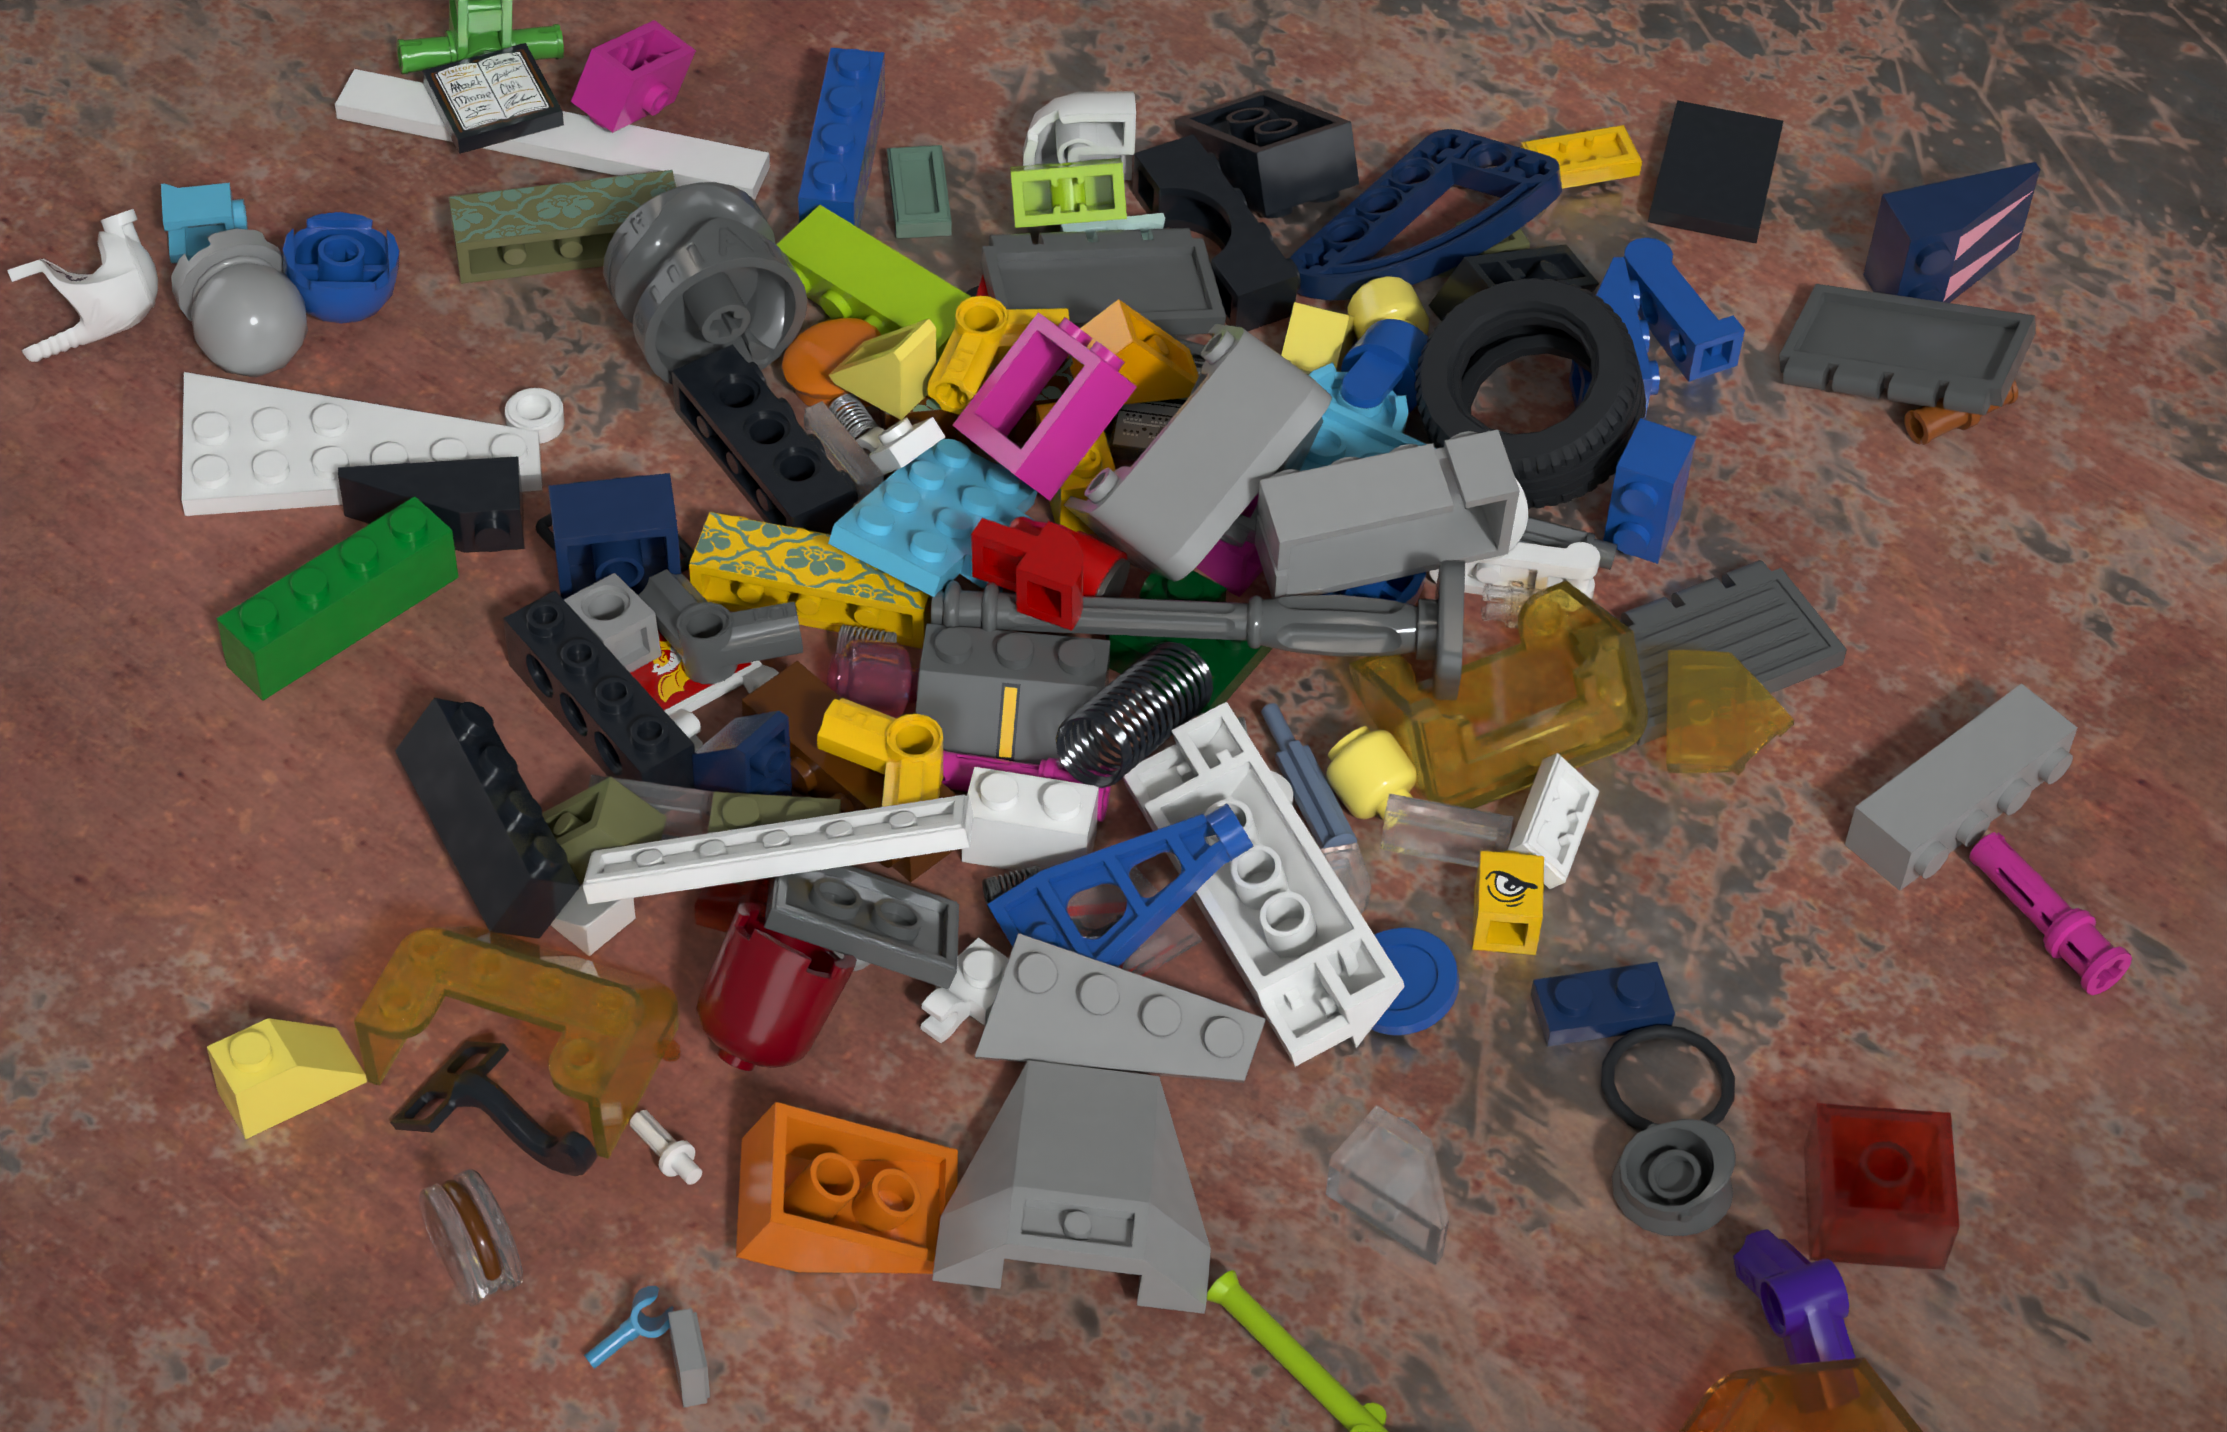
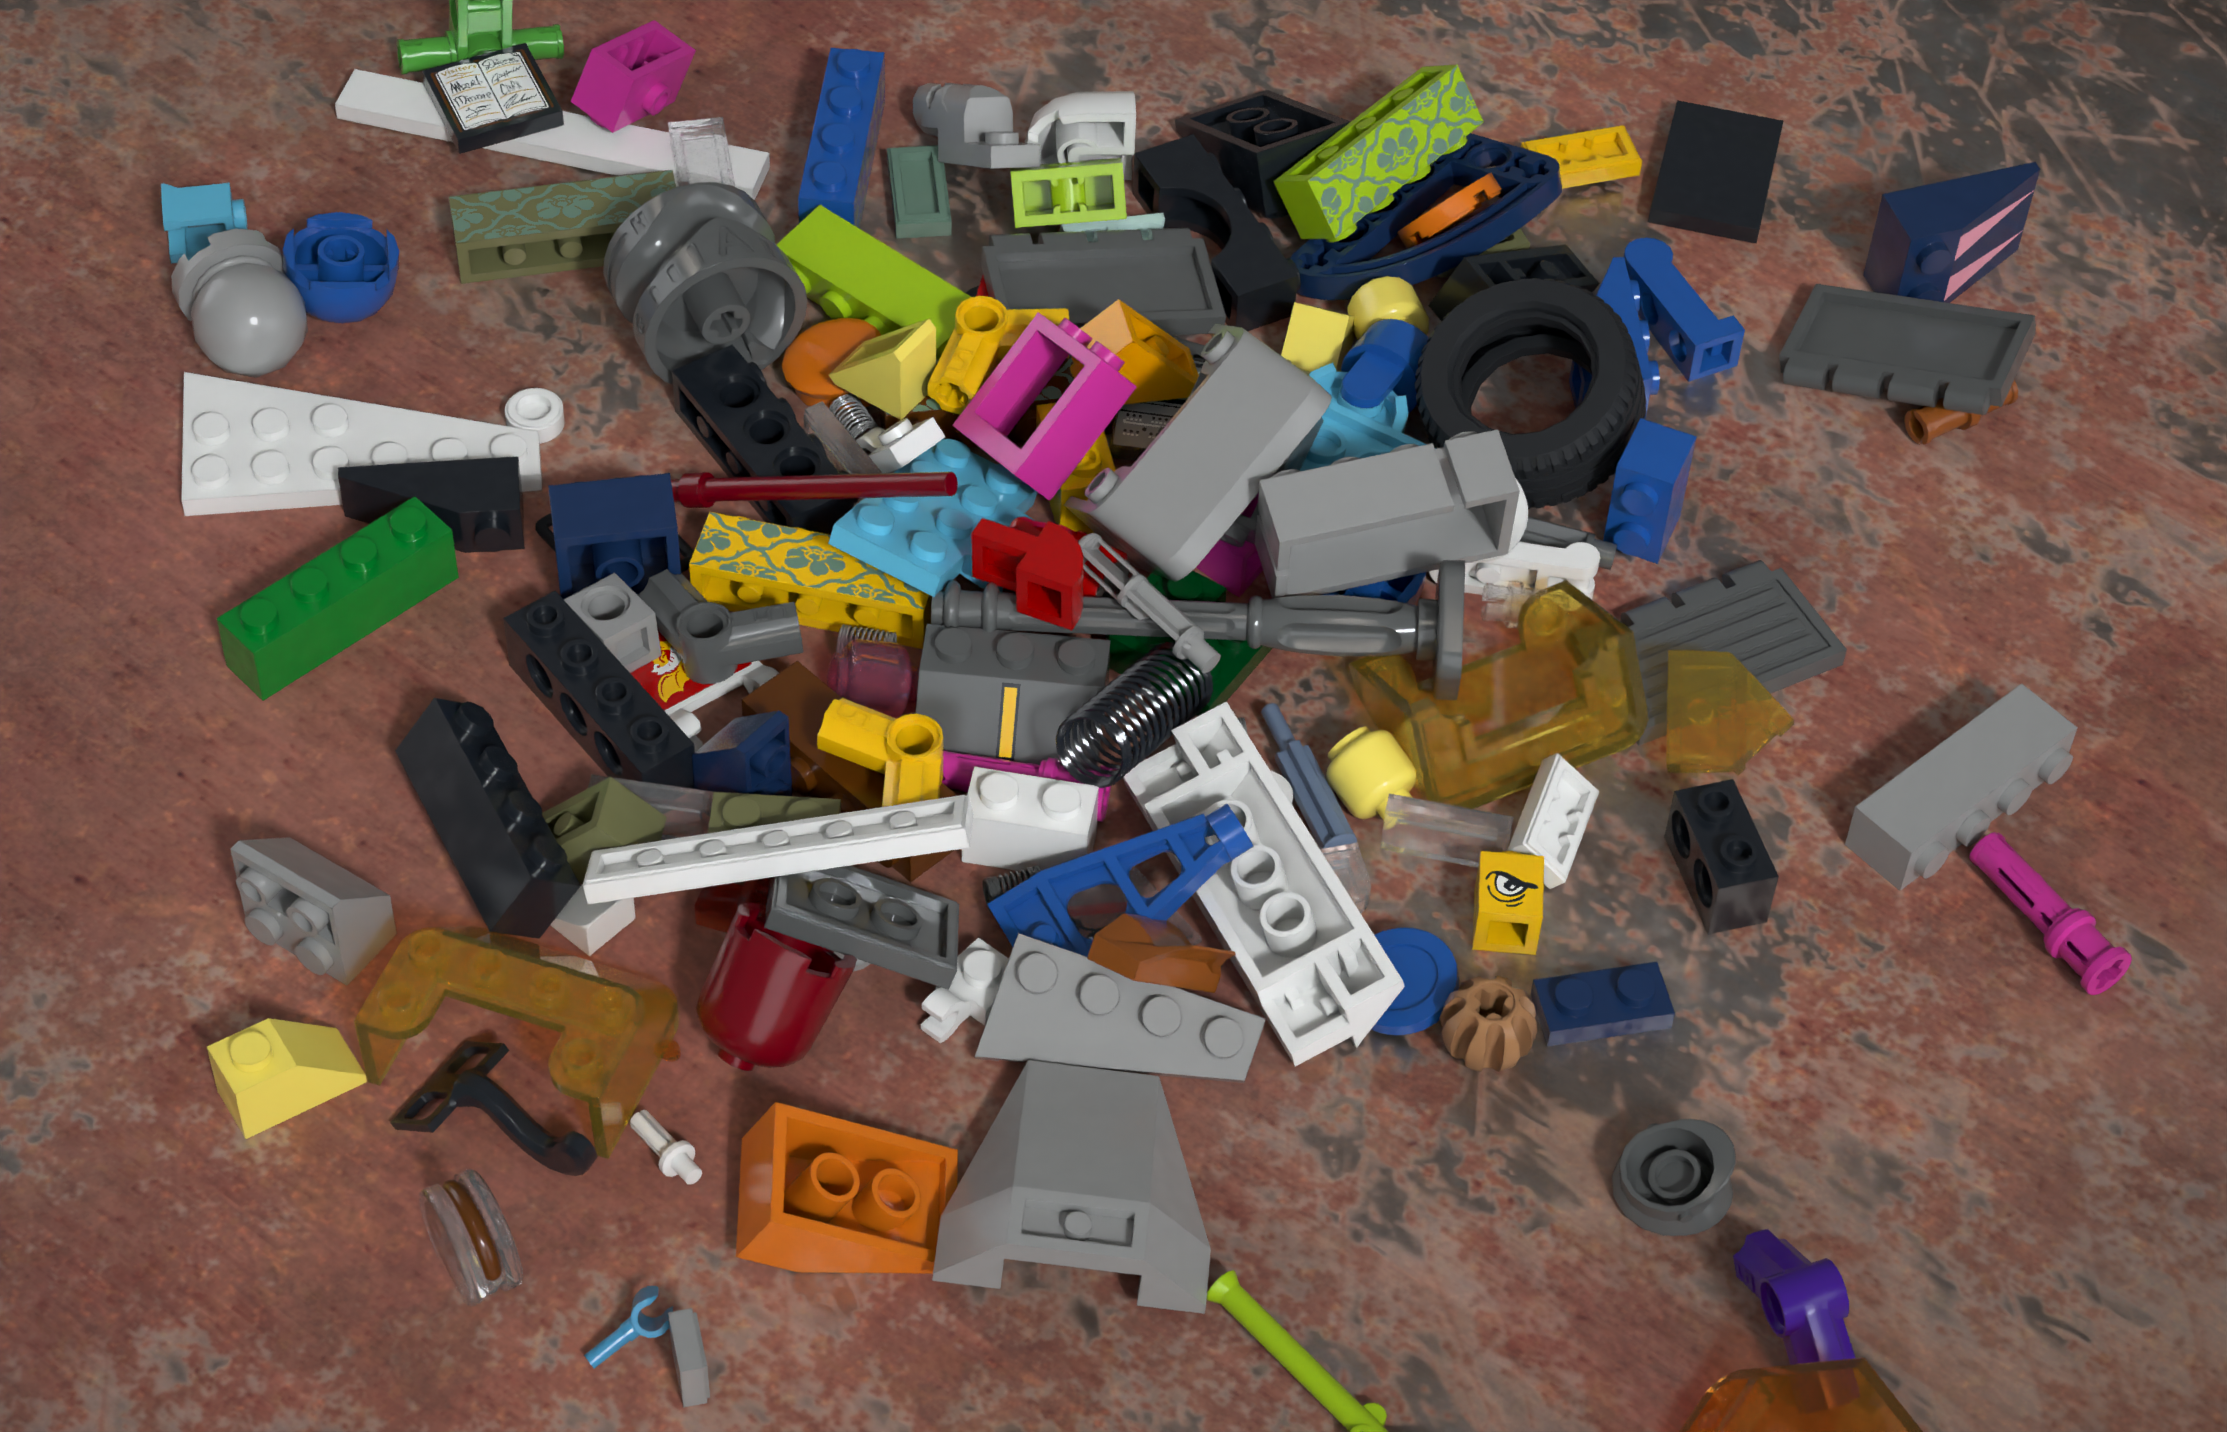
(108, 299): white piece -> none
(311, 906): none -> light grey slope
(700, 151): none -> clear tile
(703, 489): none -> dark red bar
(972, 126): none -> light grey plate
(1147, 602): none -> light grey piece
(1157, 954): none -> dark orange slope
(1379, 153): none -> lime brick
(1392, 1182): clear slope -> none
(1450, 211): none -> orange tile
(1488, 1023): none -> medium nougat piece
(1668, 1032): black piece -> none
(1721, 856): none -> black brick
(1881, 1186): clear red brick -> none

